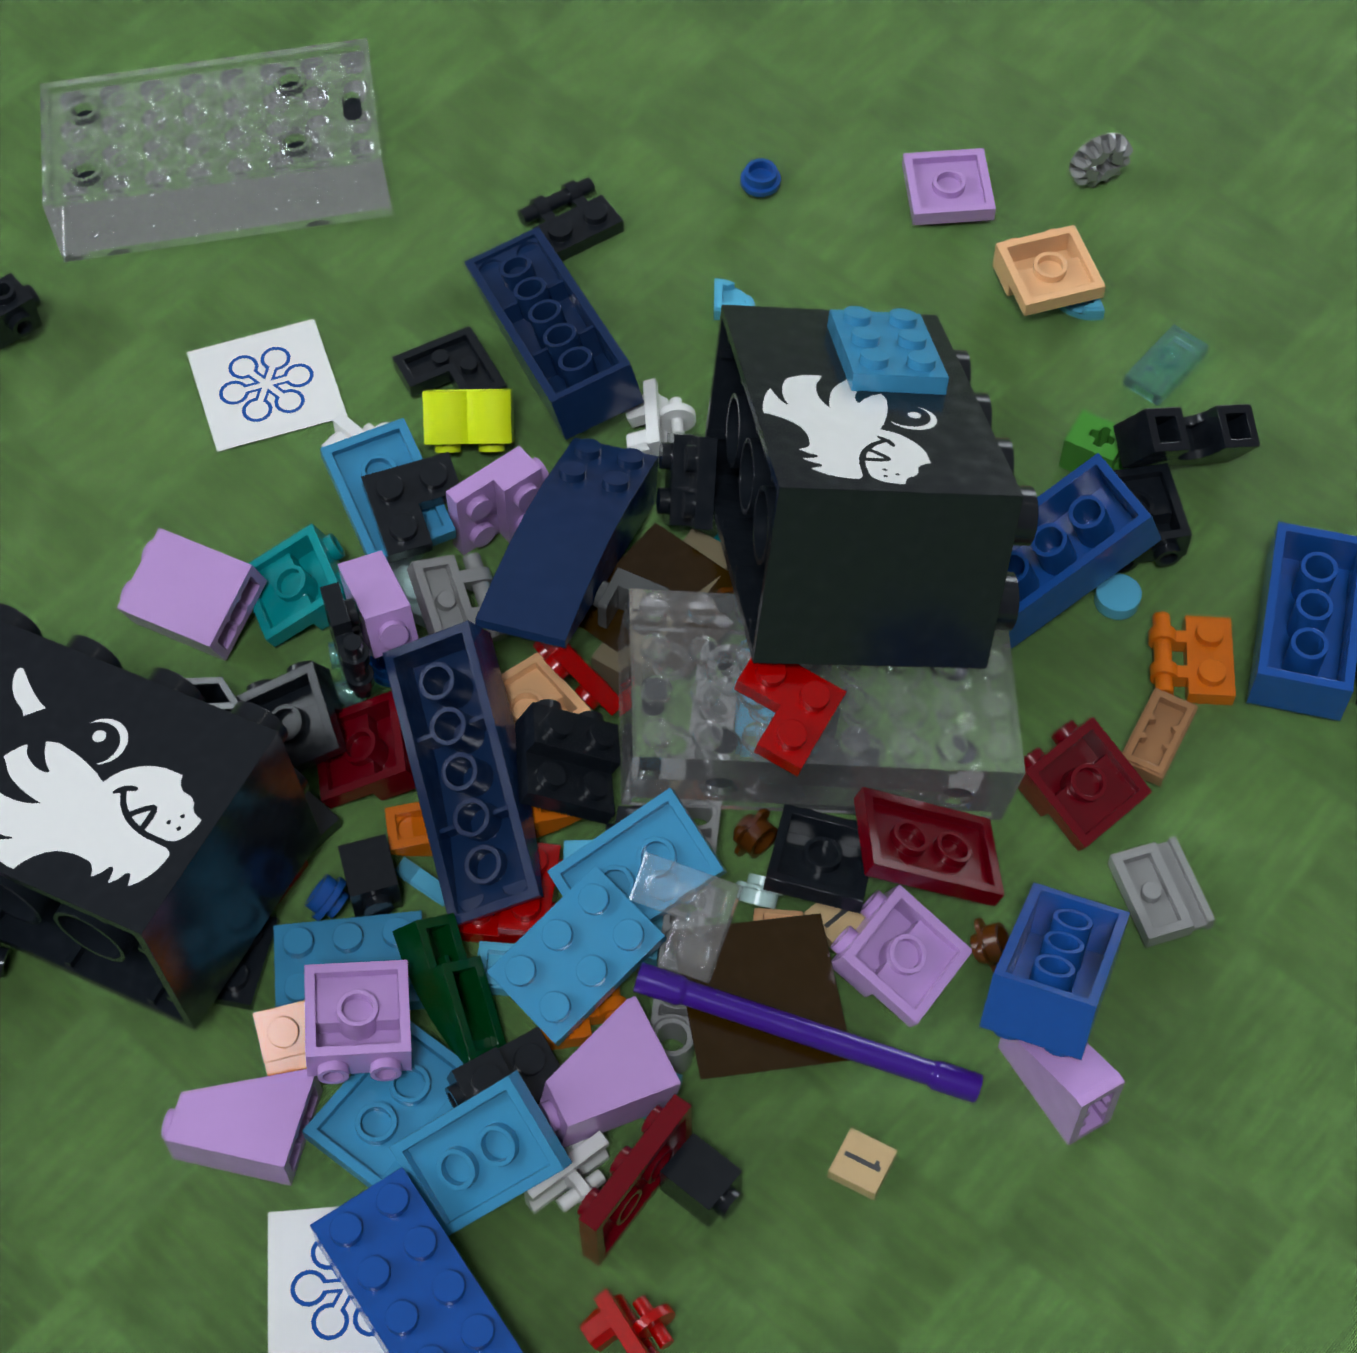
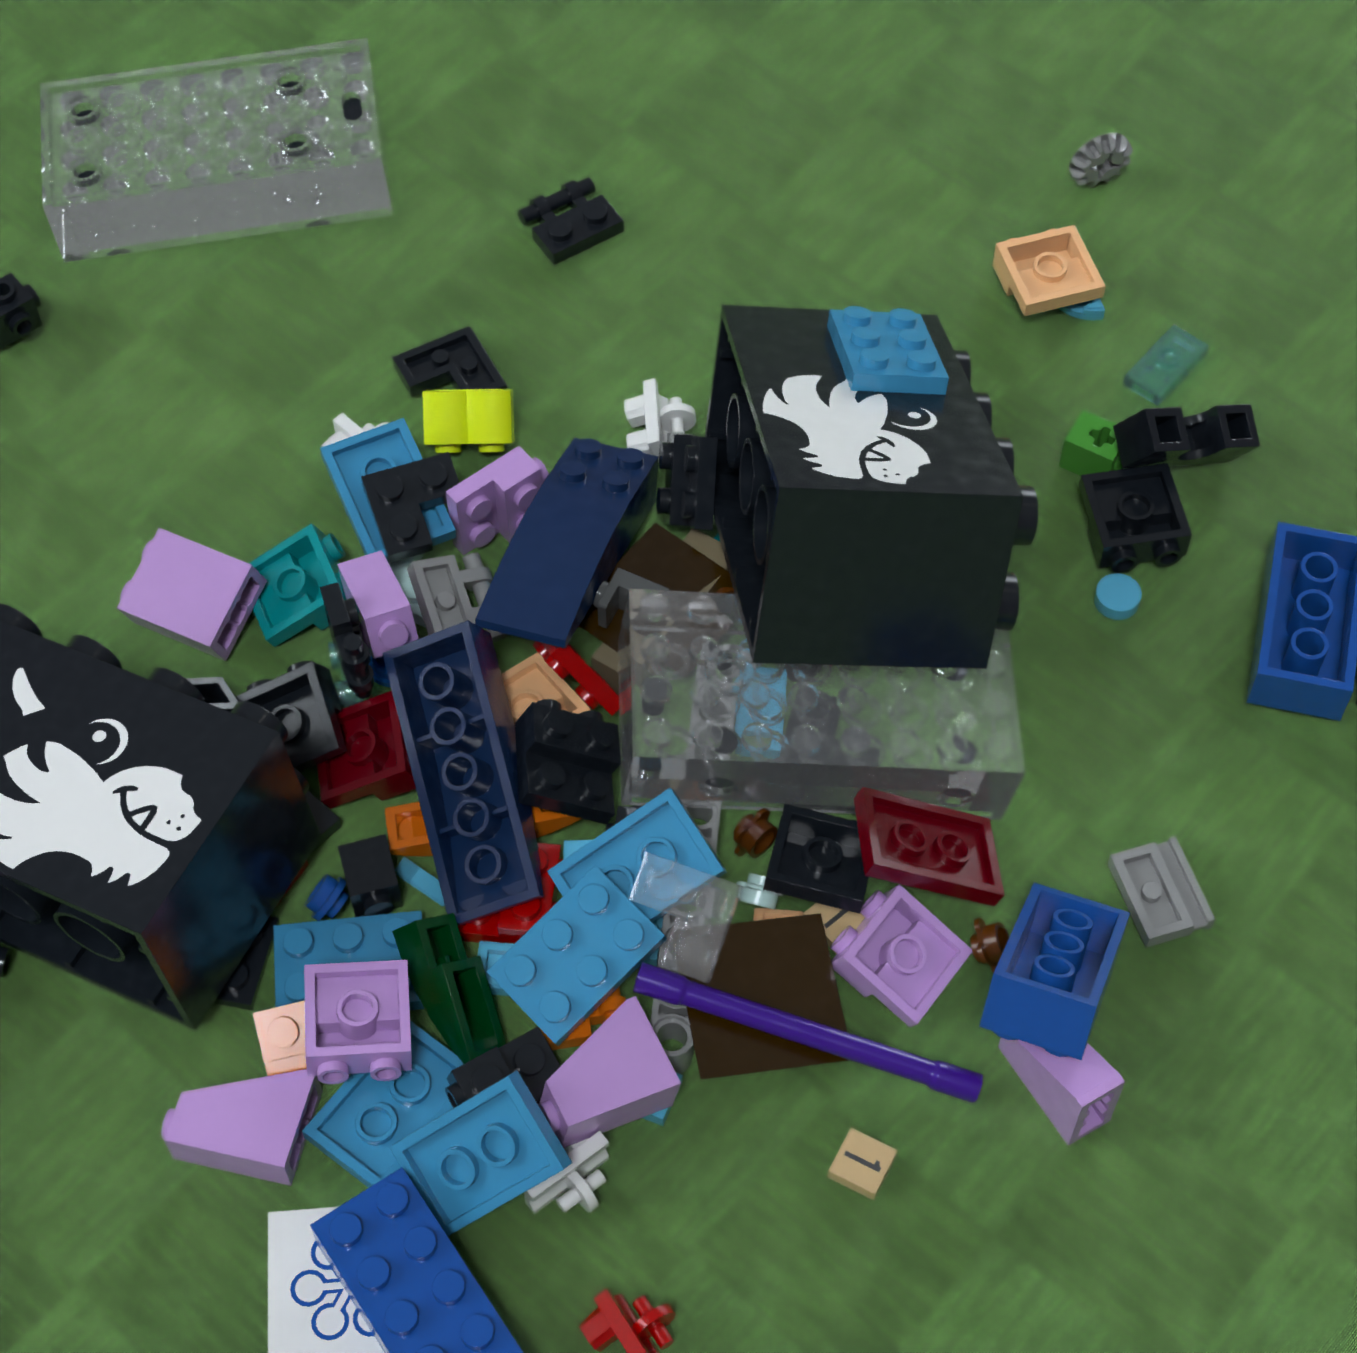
(266, 385): white sticker -> none
(555, 333): dark blue slope -> none
(634, 1179): dark red plate -> none
(702, 1181): black brick -> none
(727, 294): medium azure tile -> none
(760, 178): blue plate -> none
(801, 708): red plate -> none
(948, 186): lavender plate -> none
(1082, 538): blue brick -> none
(1082, 782): dark red plate -> none
(1159, 735): medium nougat plate -> none
(1206, 653): orange plate -> none

